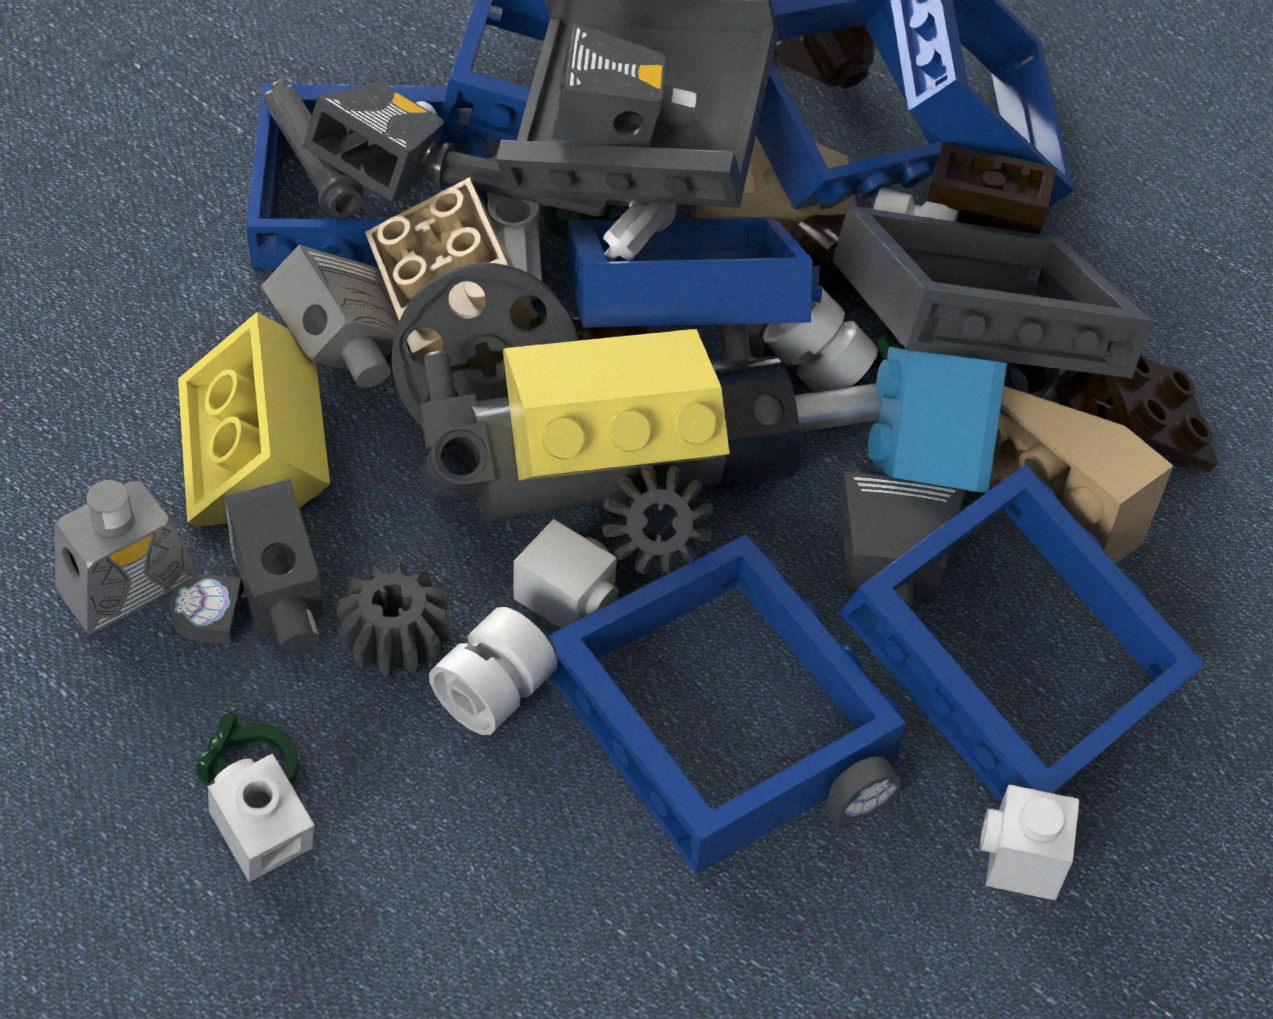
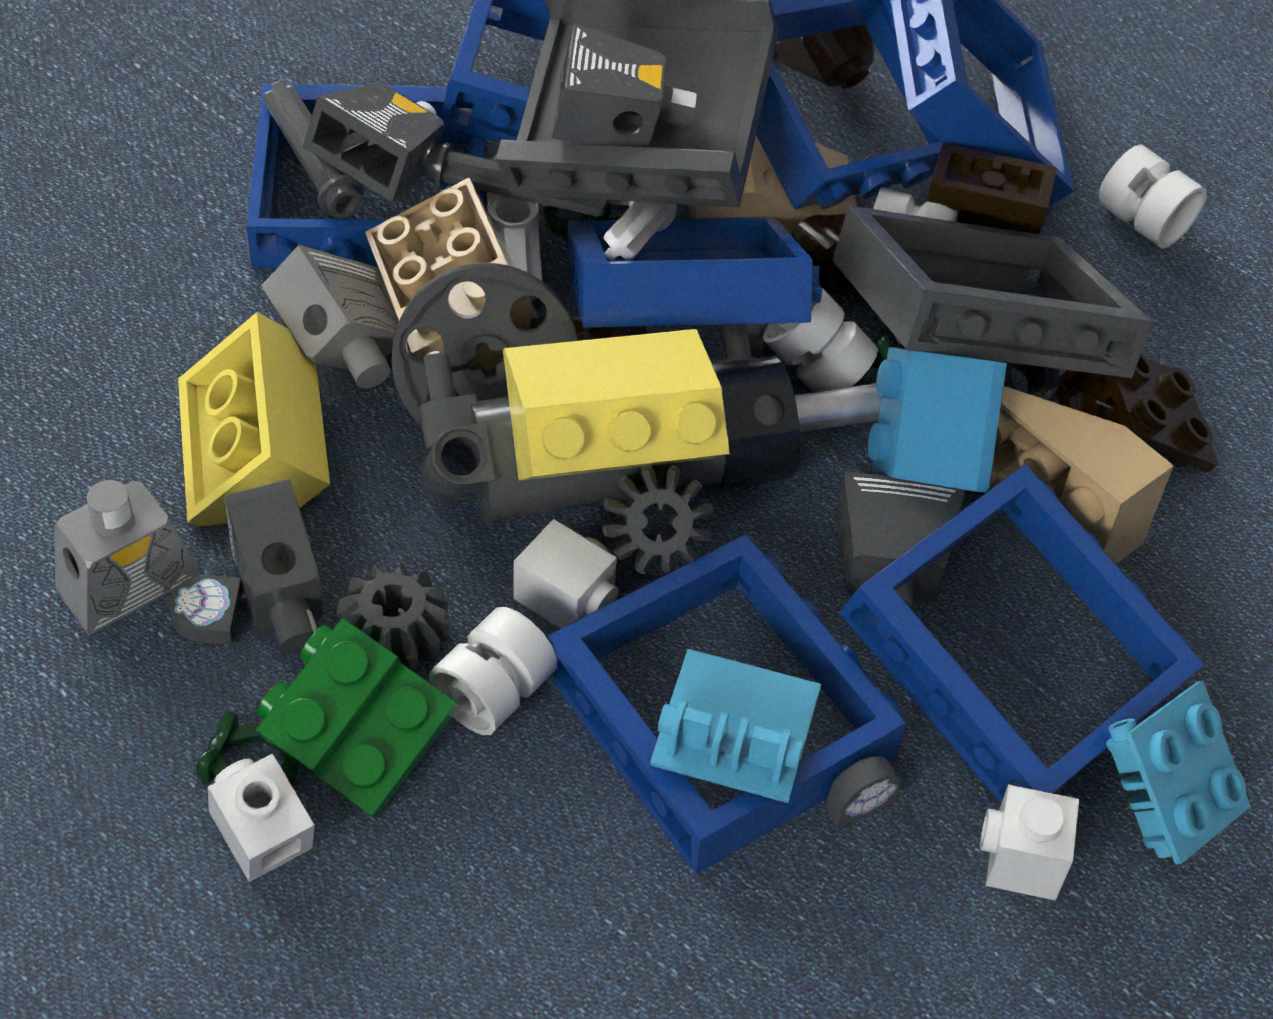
(355, 716): none -> green plate
(736, 725): none -> medium azure hinge
(1157, 200): none -> white wheel
(1186, 774): none -> medium azure hinge

